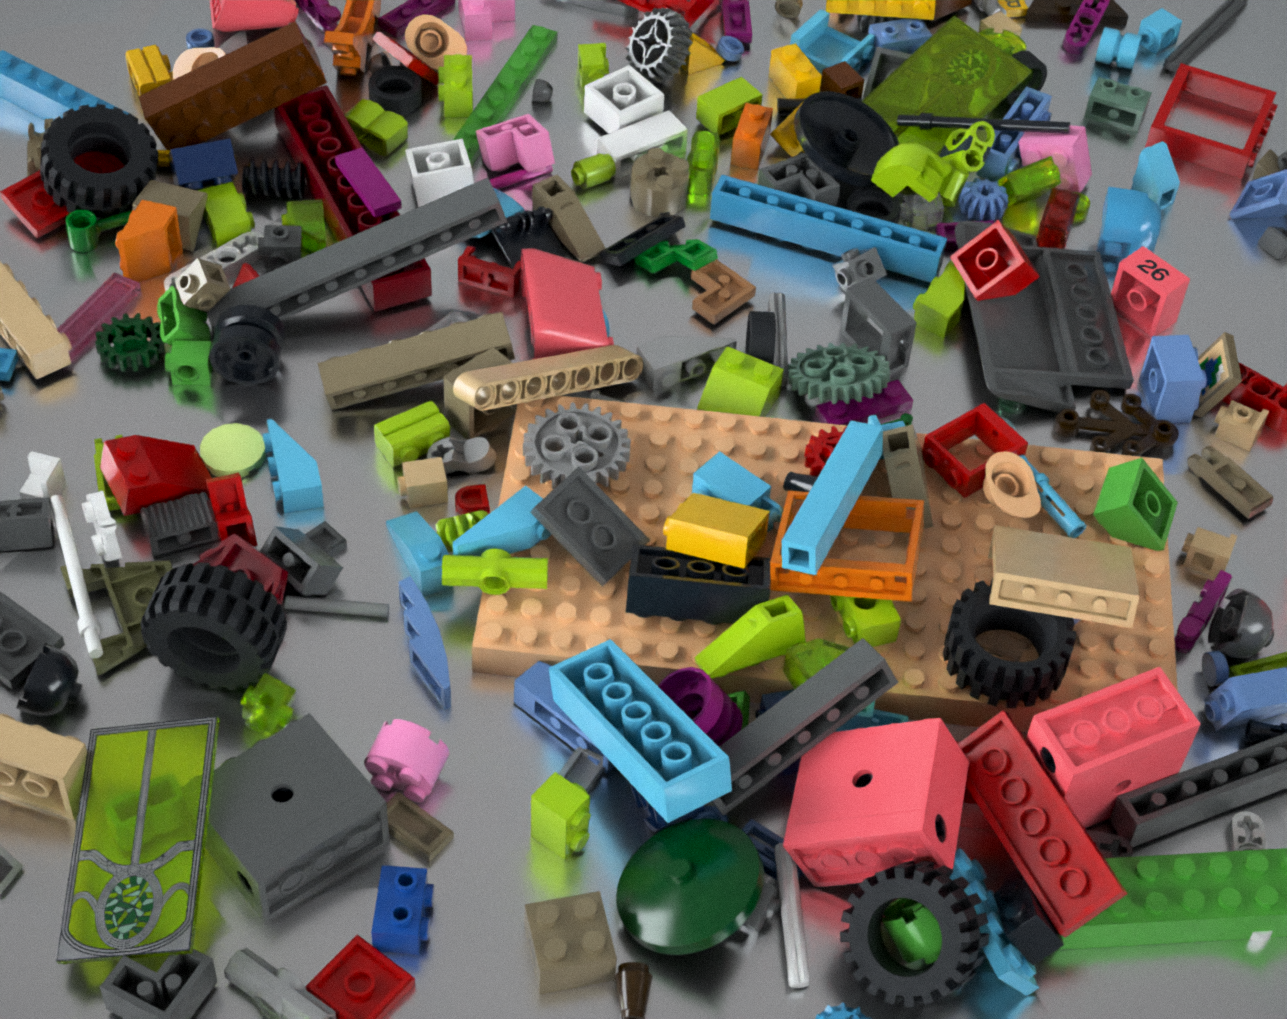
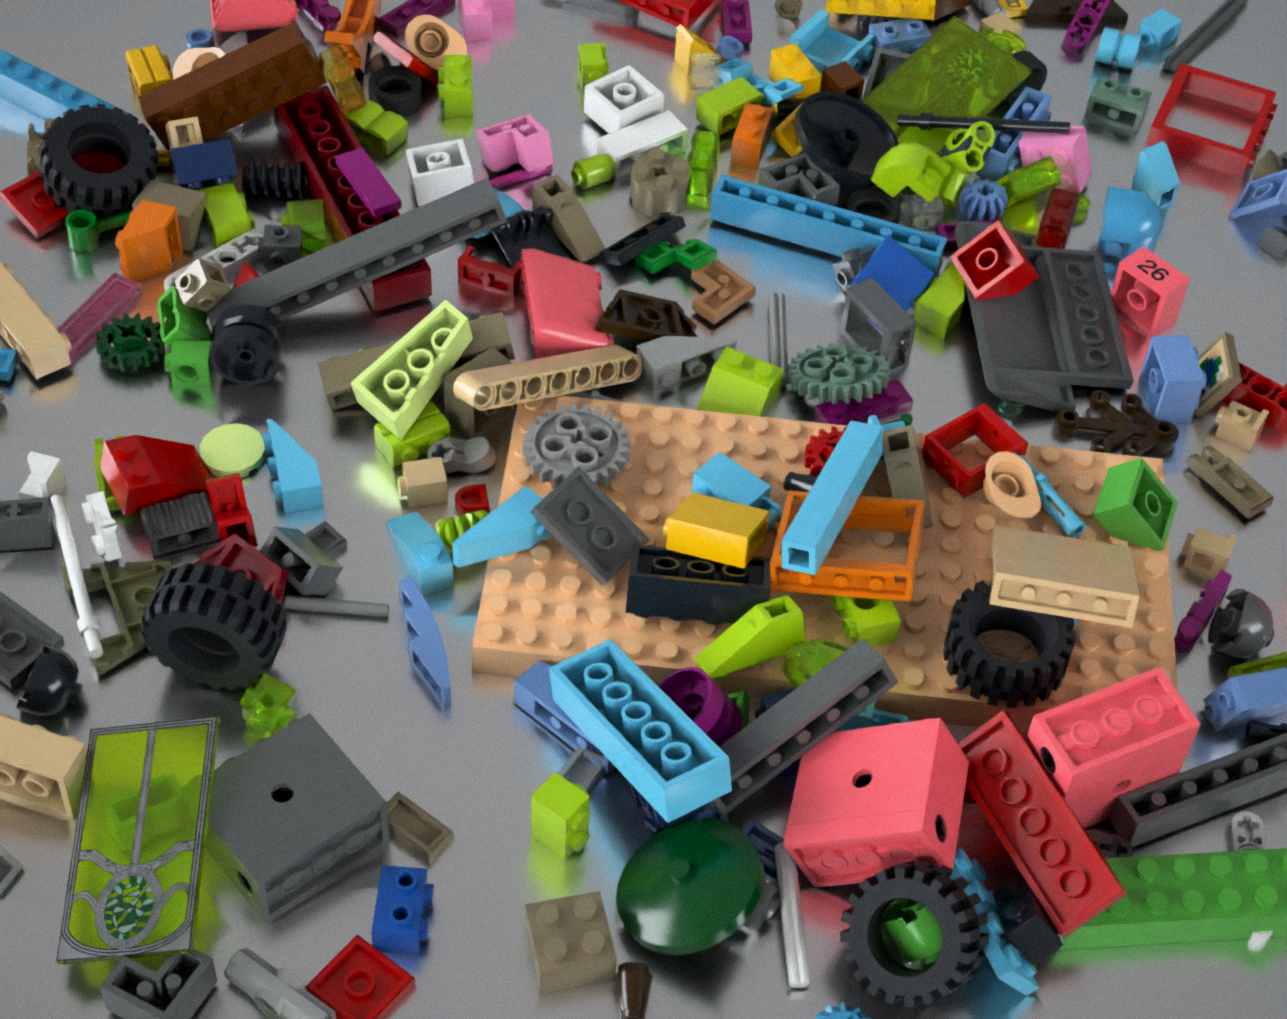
(183, 132): none -> tan brick
(342, 79): none -> clear yellow brick
(406, 759): bright pink brick -> none
(413, 369): none -> yellowish green wedge
(494, 571): lime piece -> none
(507, 86): bright green plate -> none
(542, 91): dark grey hinge -> none
(644, 318): none -> dark brown wing
(659, 45): dark grey gear -> none
(703, 72): none -> clear brick
(761, 335): black tyre -> none
(771, 91): none -> medium azure slope
(896, 272): none -> blue slope
(1215, 668): medium blue tile -> none

